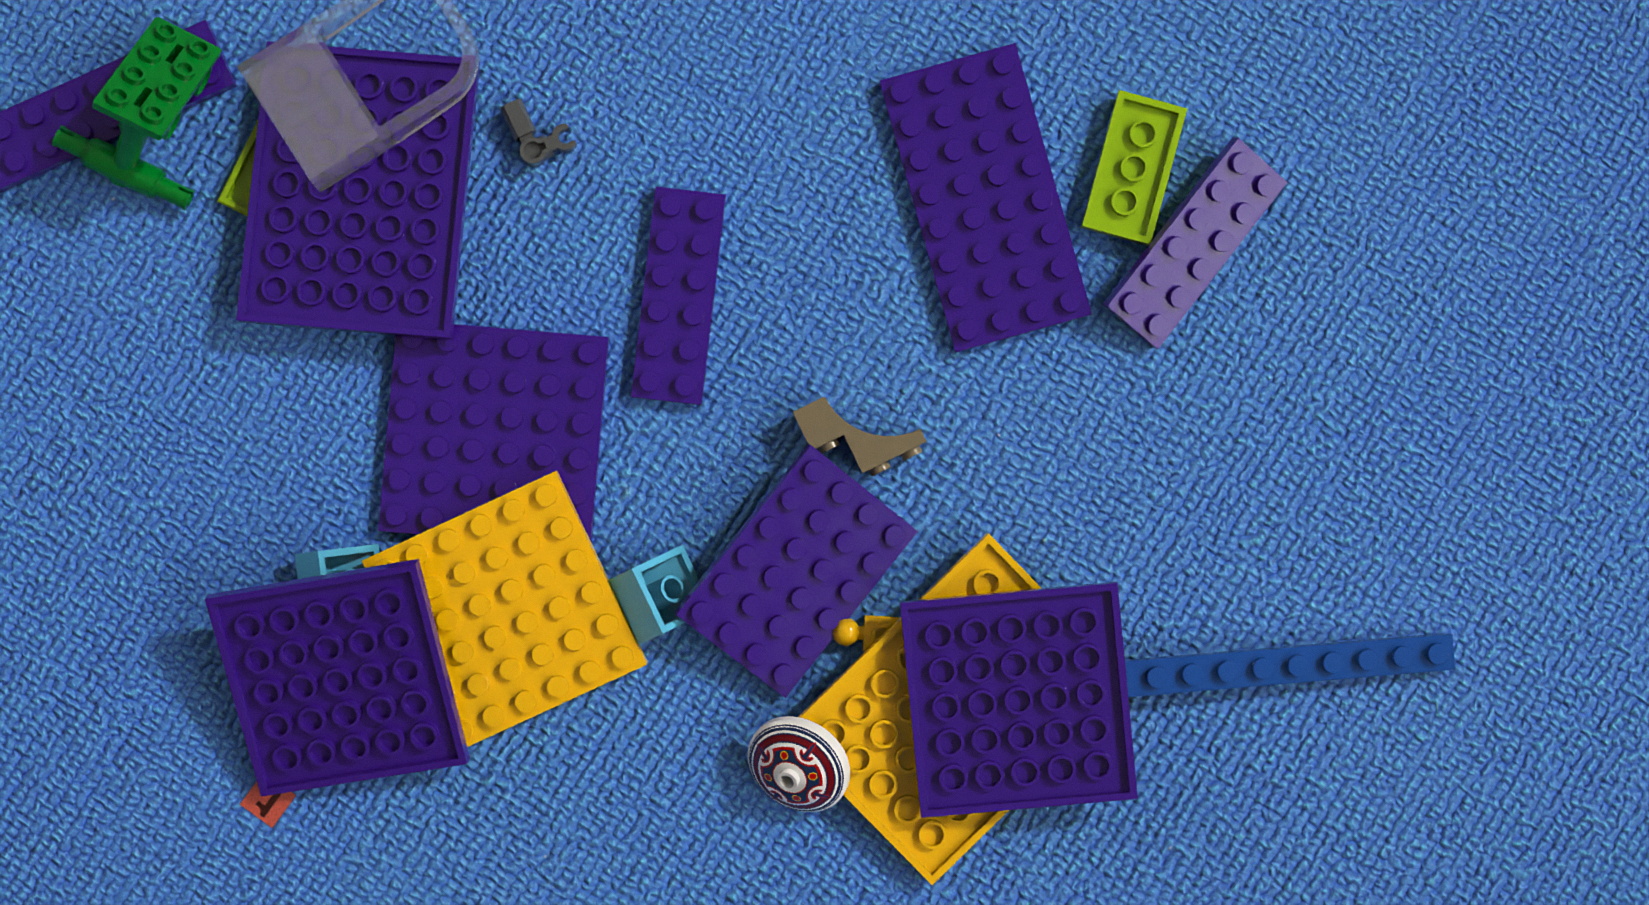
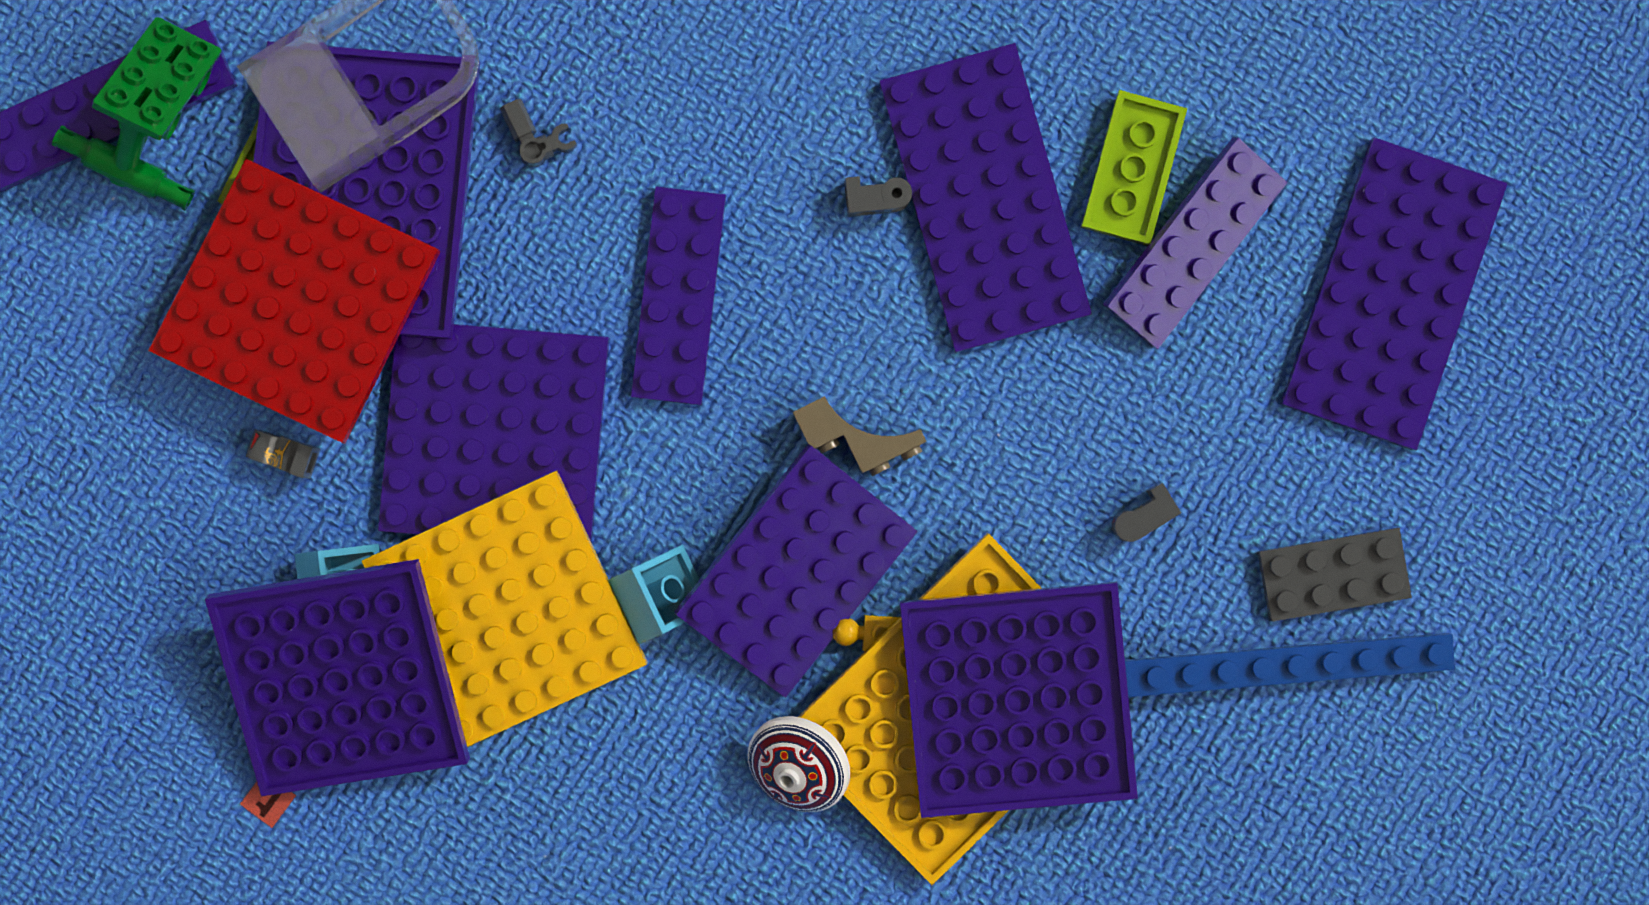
(283, 453): none -> dark grey leg
(294, 301): none -> red plate
(876, 198): none -> dark grey leg
(1147, 517): none -> dark grey leg
(1334, 574): none -> dark grey plate
(1393, 294): none -> dark purple plate

